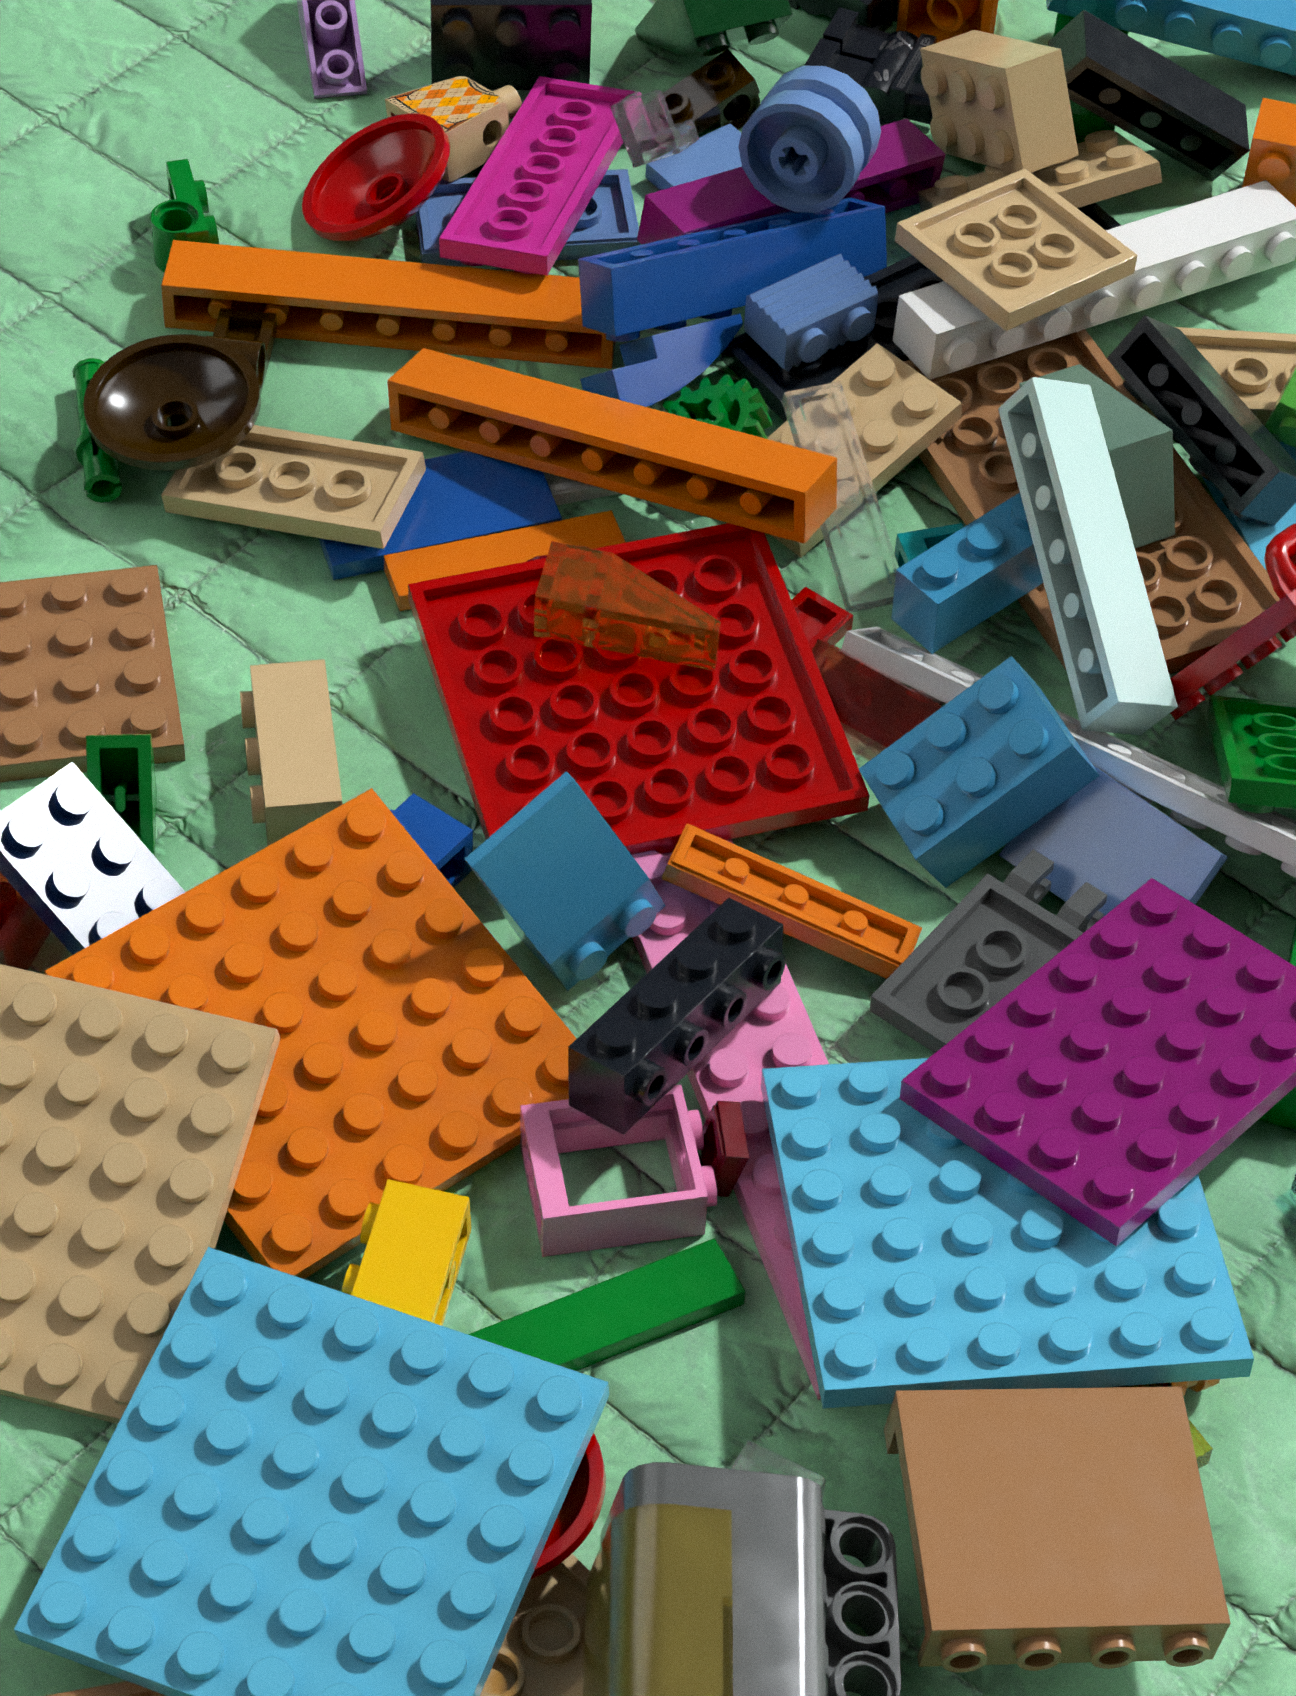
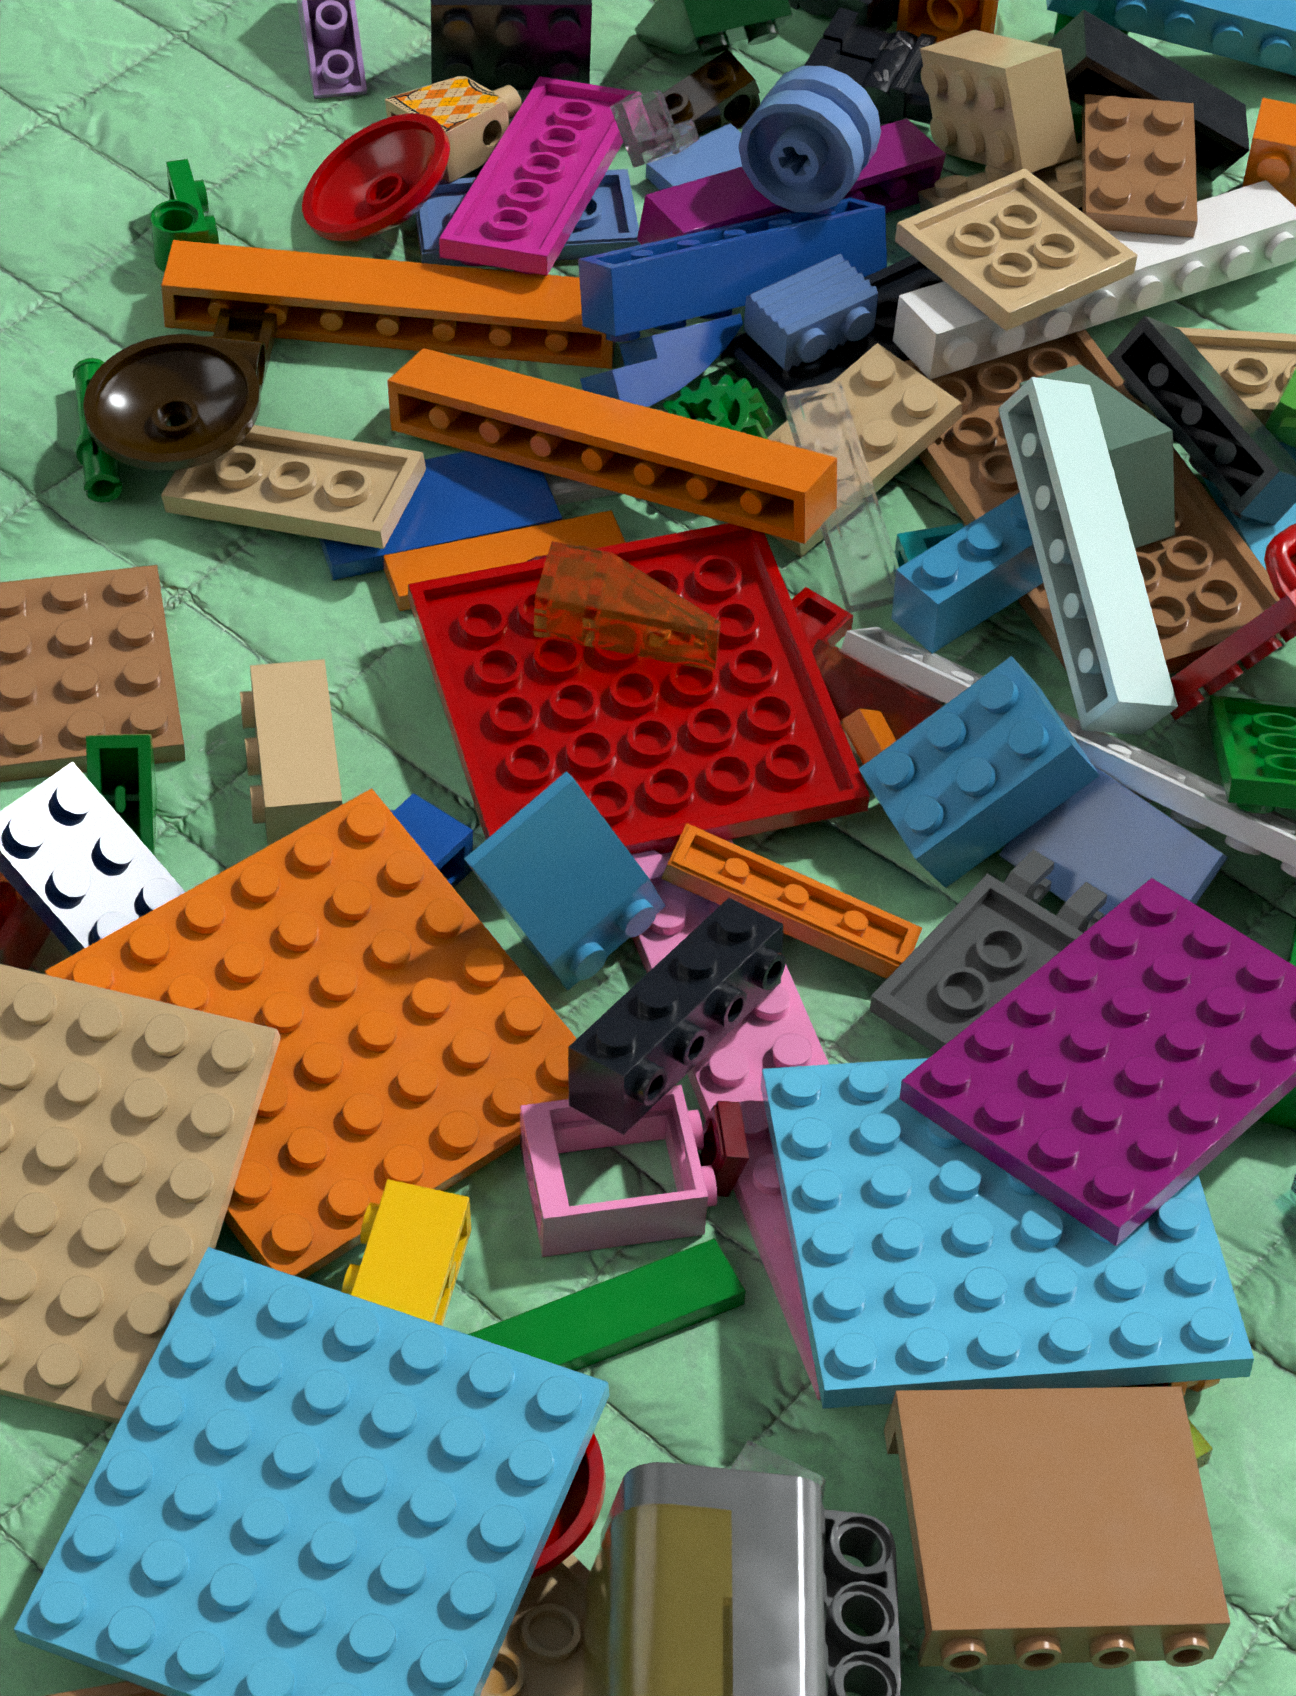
(868, 733): none -> orange tile
(1139, 165): none -> medium nougat plate

